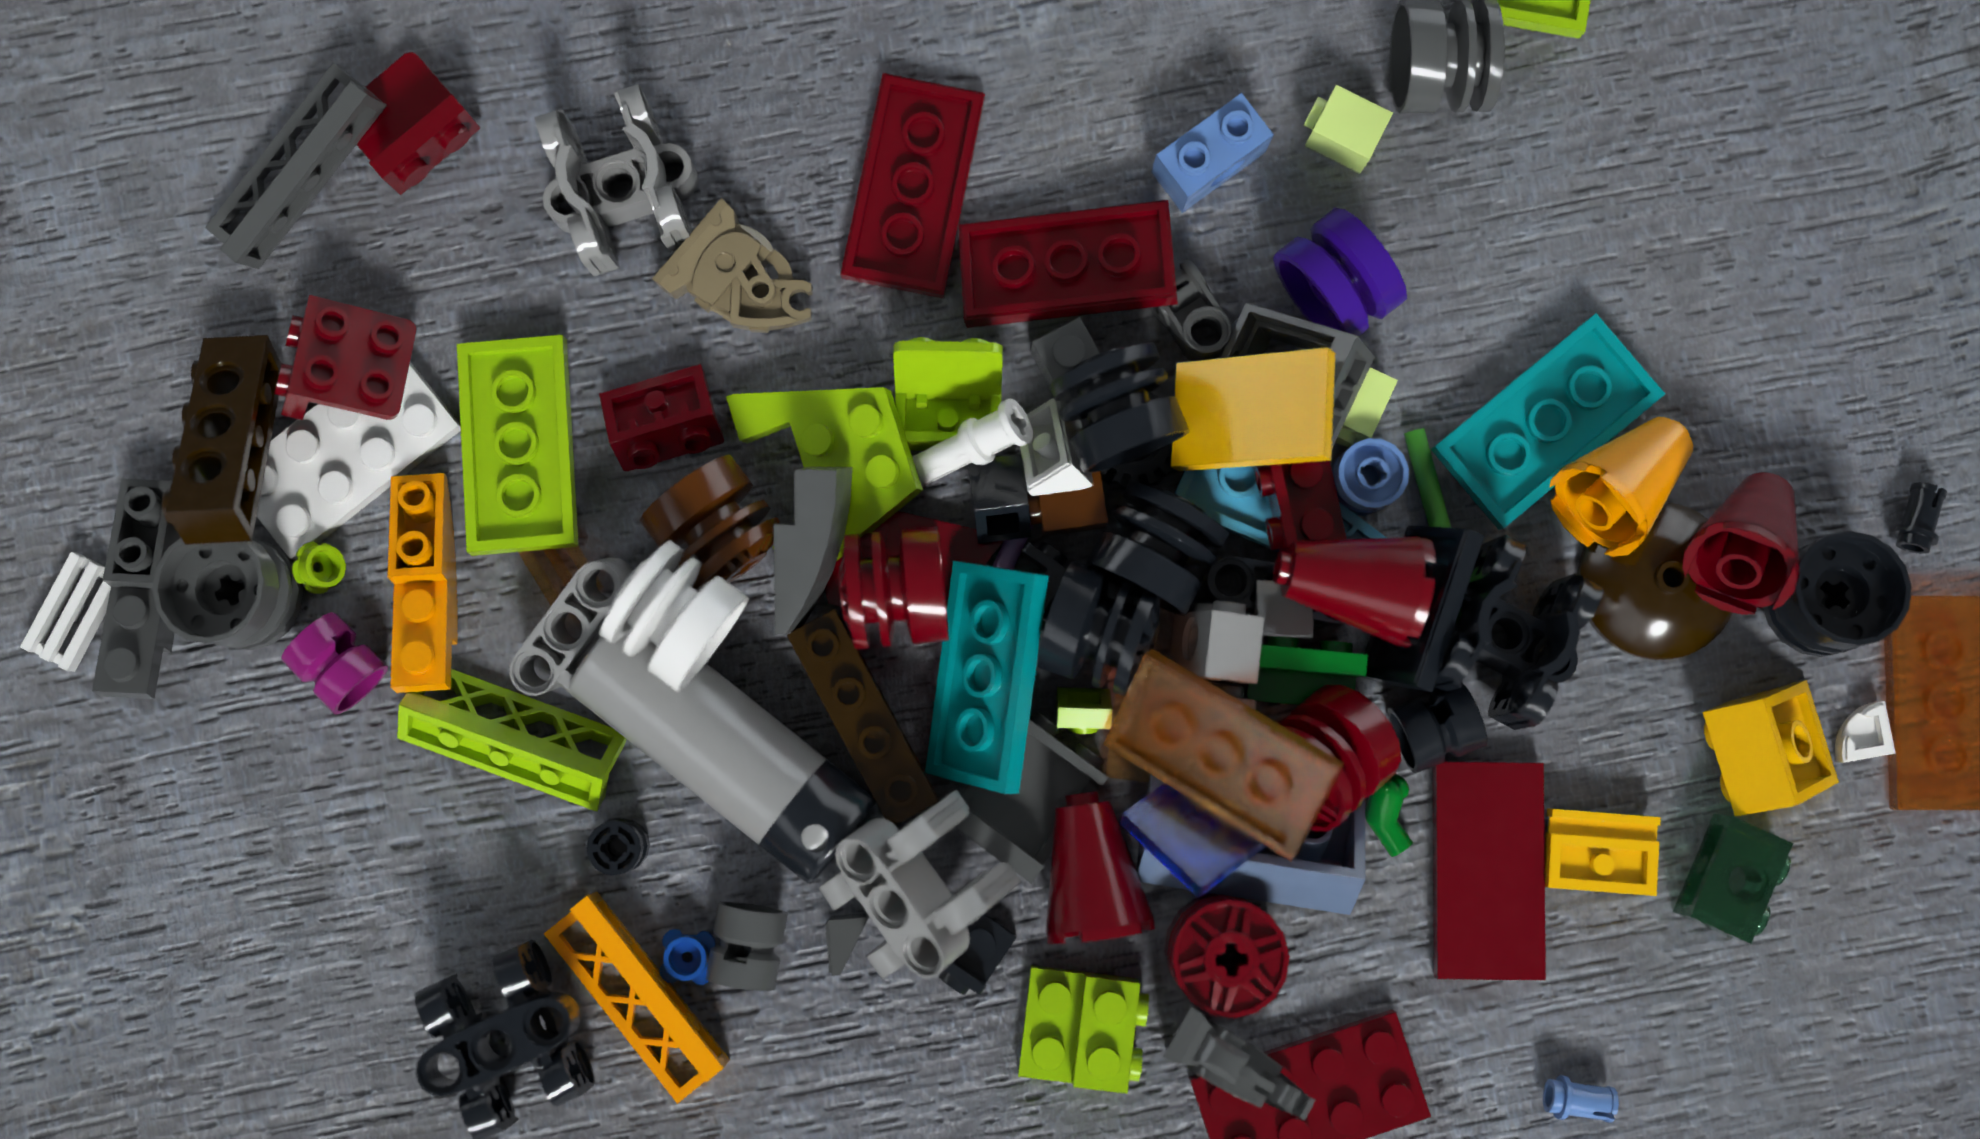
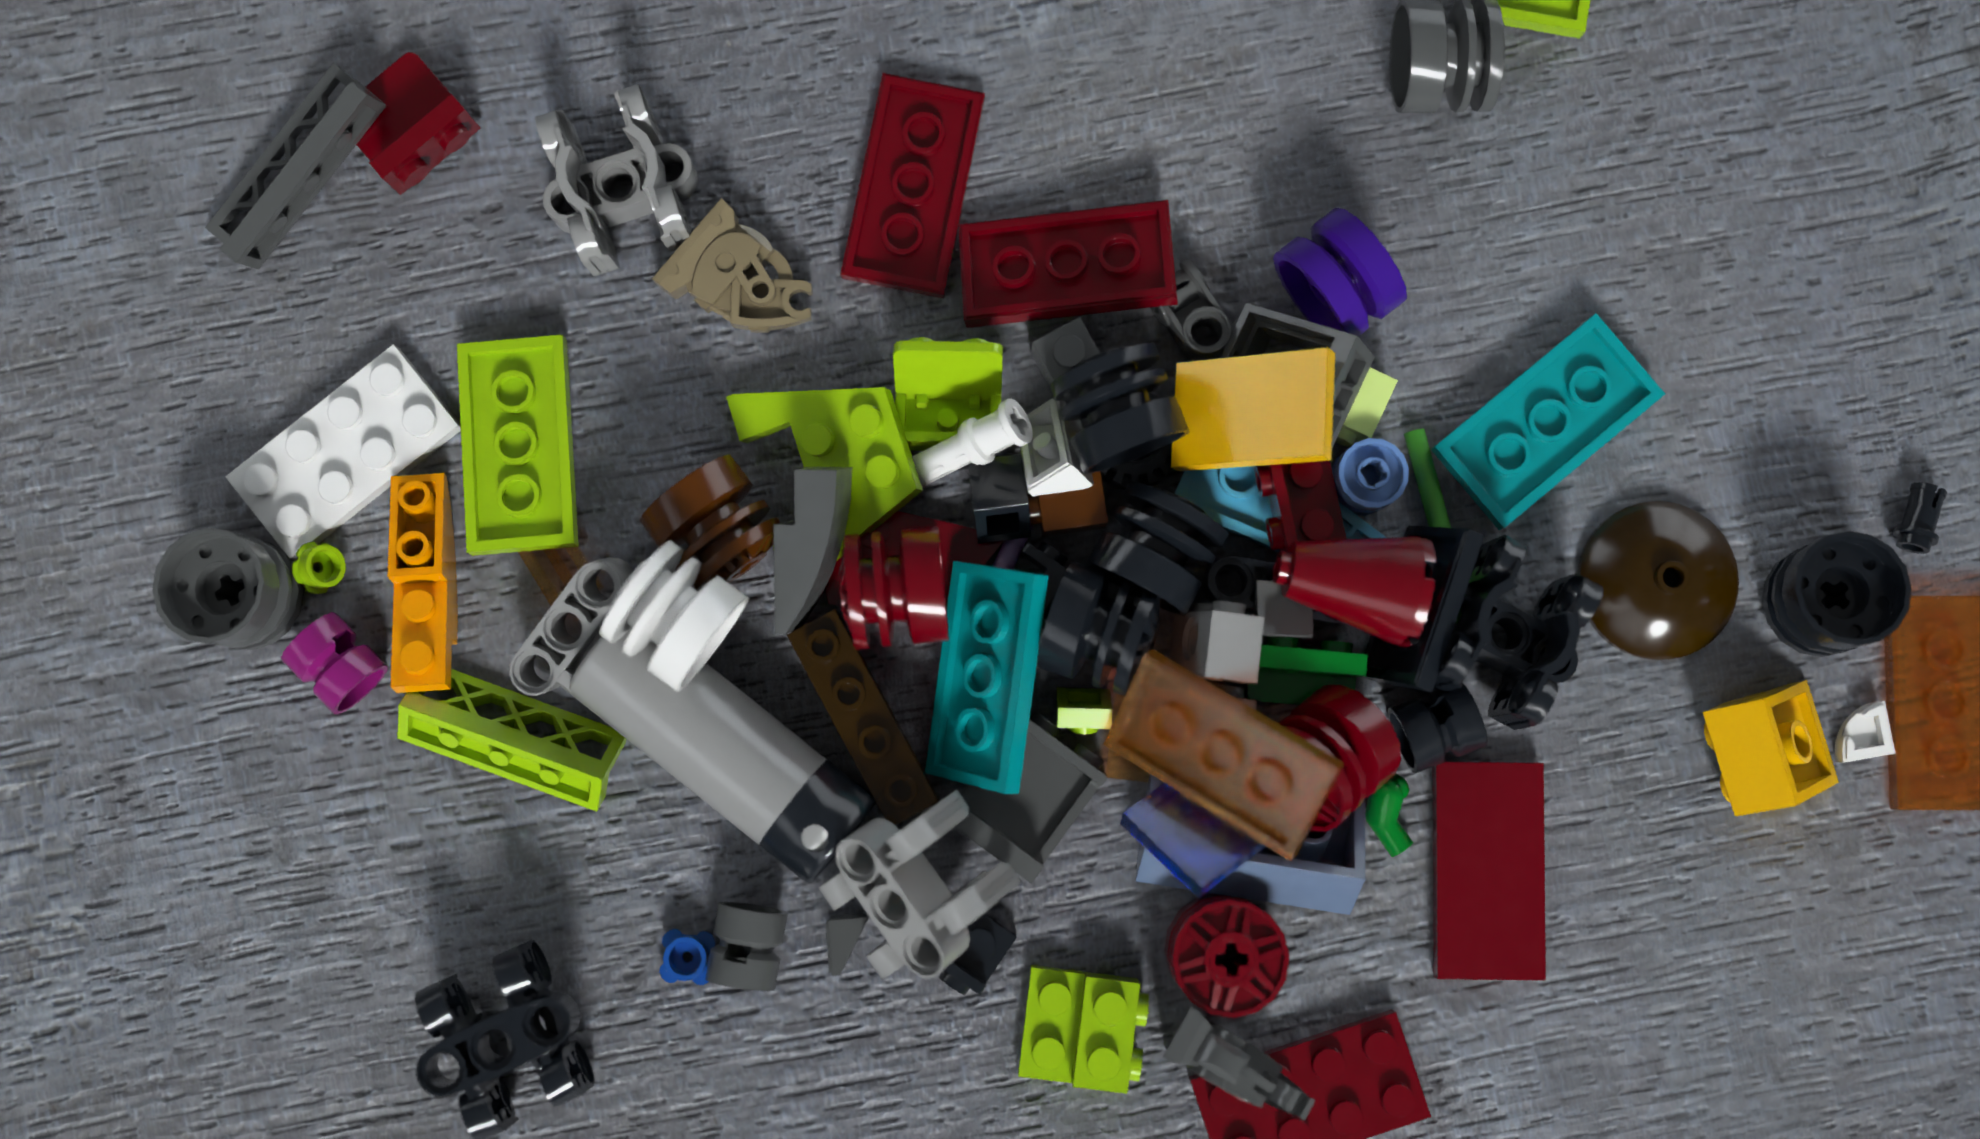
(53, 606): white tile -> none
(133, 629): dark grey slope -> none
(224, 441): dark brown brick -> none
(346, 360): dark red bracket -> none
(628, 846): black wheel -> none
(652, 991): light orange fence -> none
(661, 418): dark red bracket -> none
(1093, 876): dark red cone -> none
(1211, 152): medium blue brick -> none
(1346, 128): yellowish green brick -> none
(1579, 1100): medium blue pin -> none
(1601, 852): yellow plate -> none
(1622, 485): light orange cone -> none
(1707, 892): clear green brick -> none
(1747, 548): dark red cone -> none

